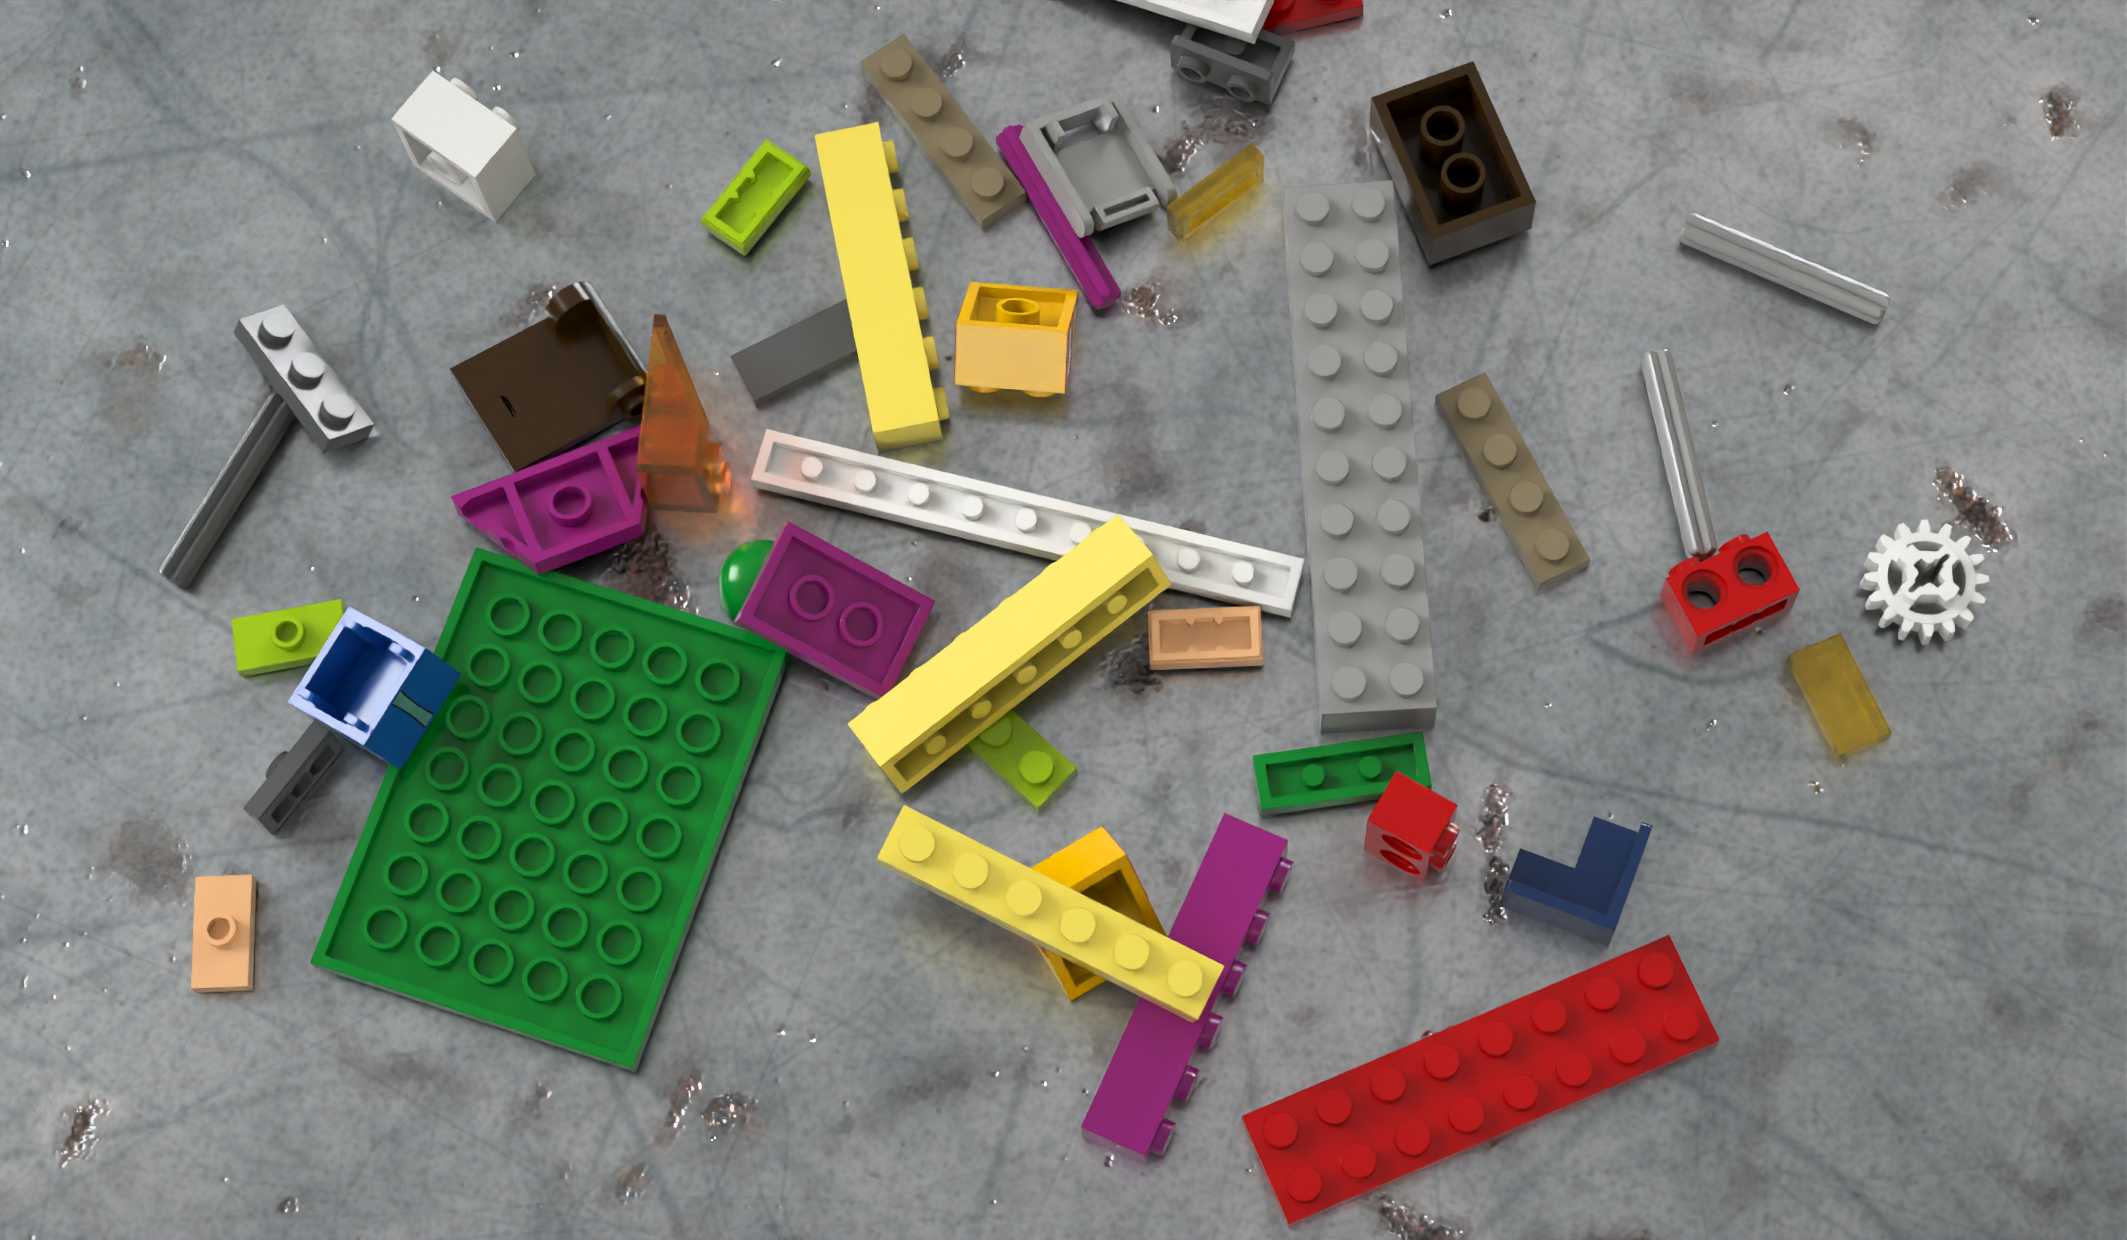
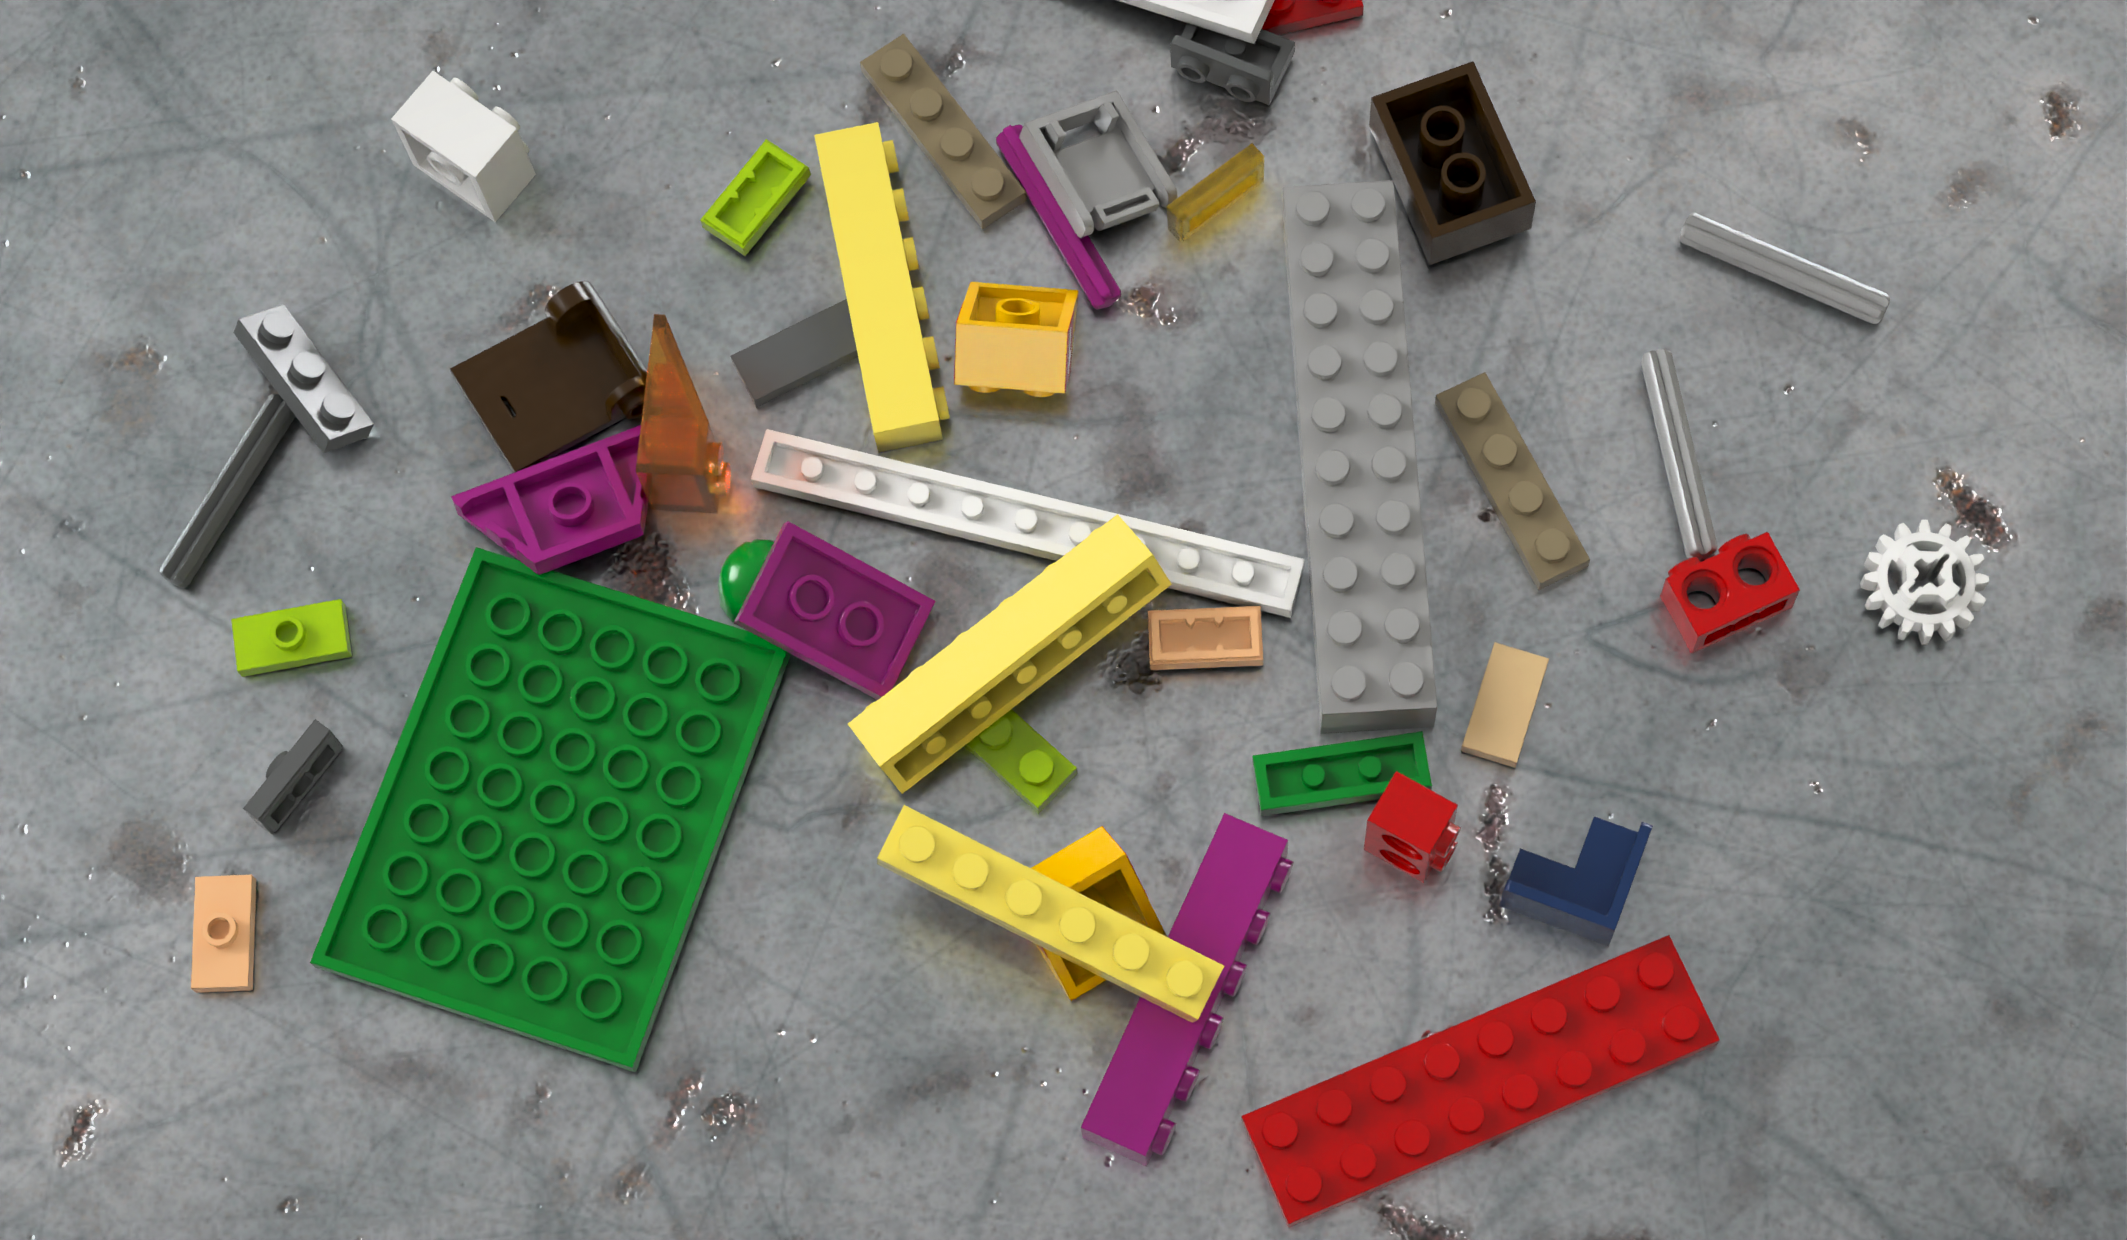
(375, 687): blue container -> none
(1504, 705): none -> tan tile
(1839, 696): clear yellow tile -> none

